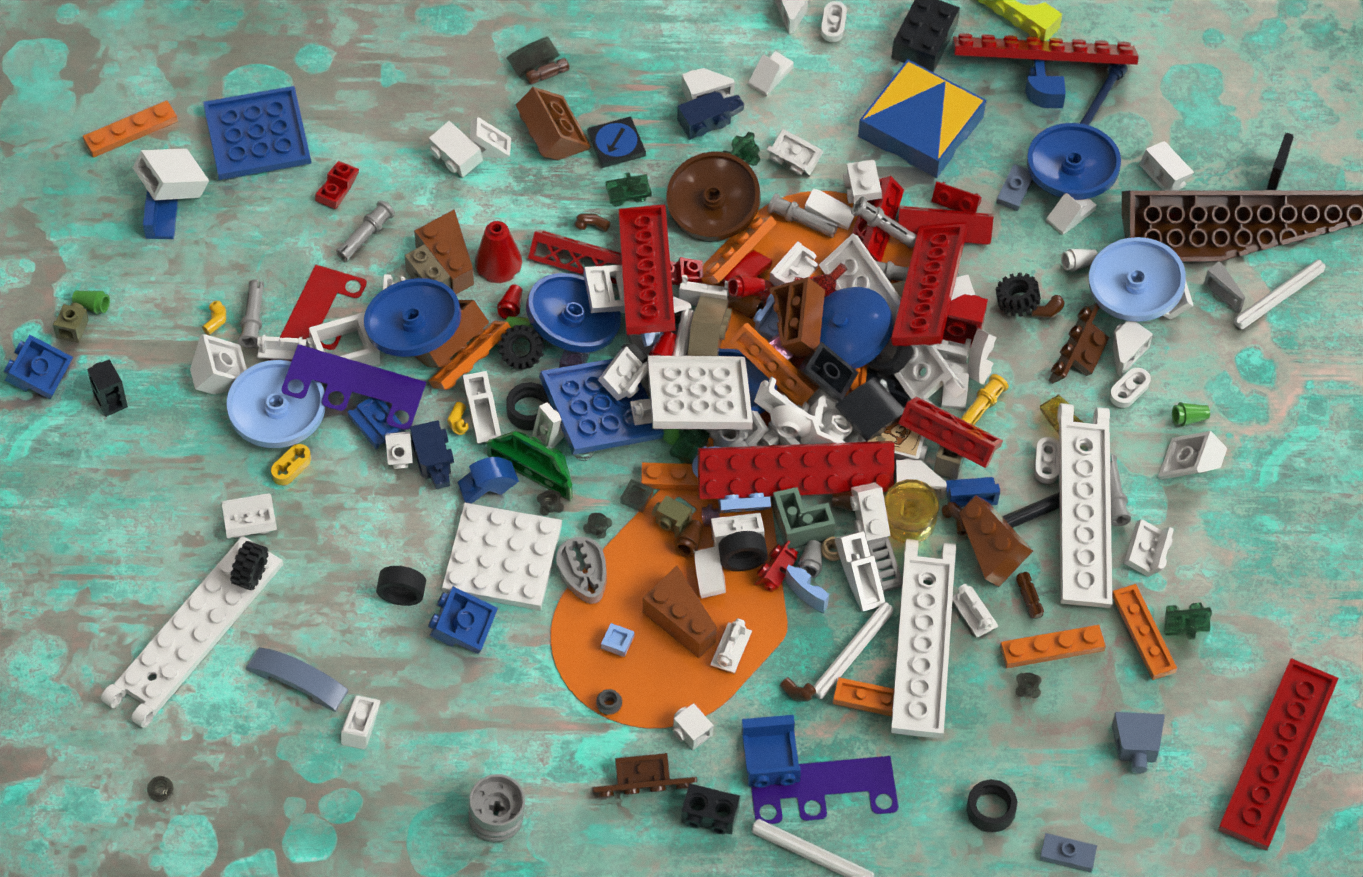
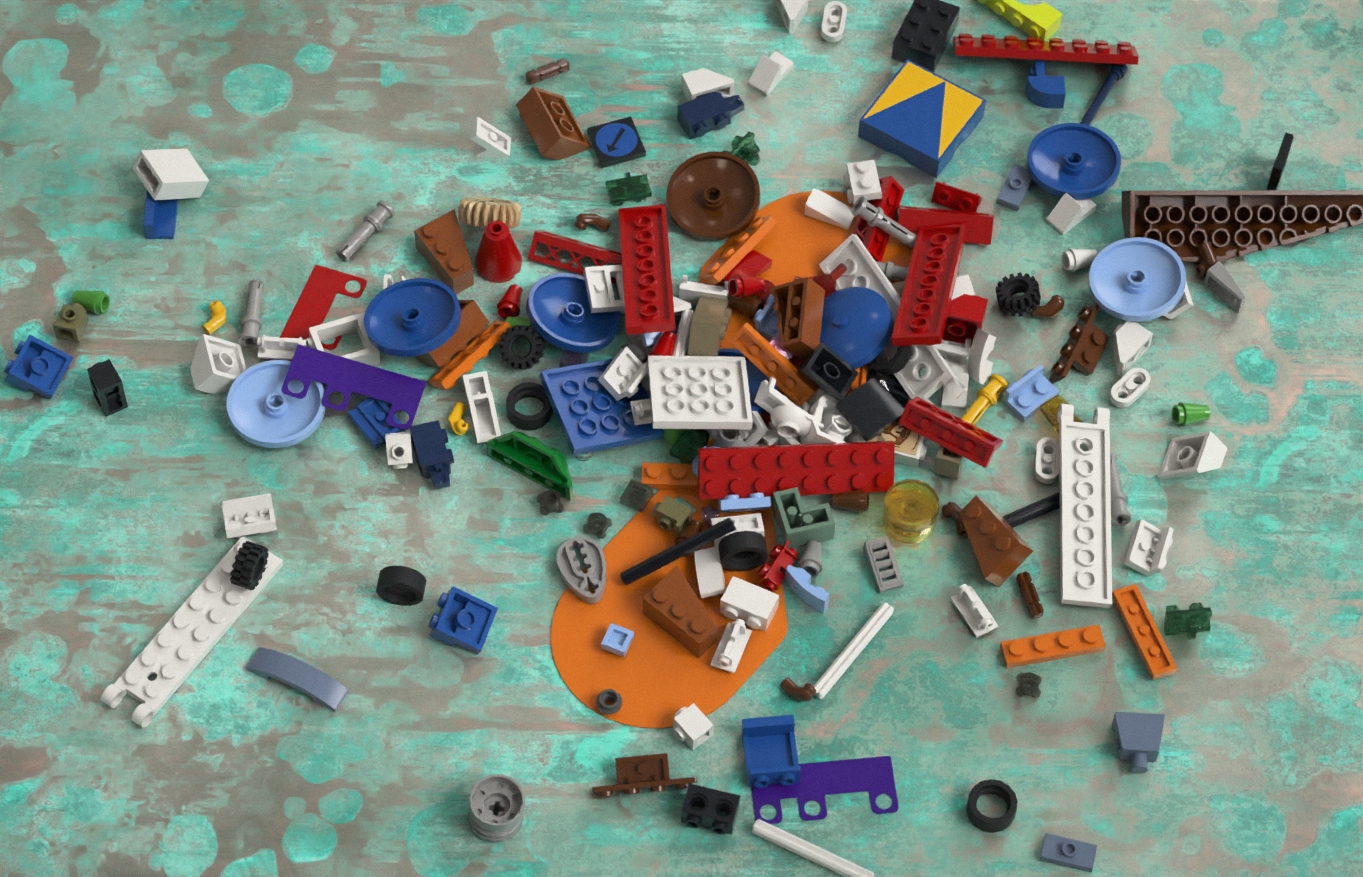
(130, 128): orange plate -> none
(158, 782): clear smoke plate -> none
(257, 132): blue plate -> none
(292, 465): yellow beam -> none
(338, 184): red slope -> none
(360, 722): white slope -> none
(423, 264): dark tan brick -> none
(455, 149): white brick -> none
(484, 210): none -> tan gear
(487, 475): blue brick -> none
(503, 556): white plate -> none
(534, 54): clear smoke slope -> none
(547, 426): white slope -> none
(677, 551): none -> black axle
(686, 266): red slope -> none
(749, 603): none -> white brick
(792, 212): light grey pin -> none
(795, 152): white bracket -> none
(795, 263): white hinge -> none
(828, 544): tan plate -> none
(860, 570): white slope -> none
(864, 696): orange plate -> none
(870, 511): white brick -> none
(920, 471): white slope -> none
(923, 643): white hinge -> none
(964, 490): blue panel -> none
(1029, 393): none -> light blue bracket
(1165, 167): white hinge -> none
(1208, 260): none -> reddish brown arm
(1278, 754): red plate -> none
(1279, 294): white axle -> none

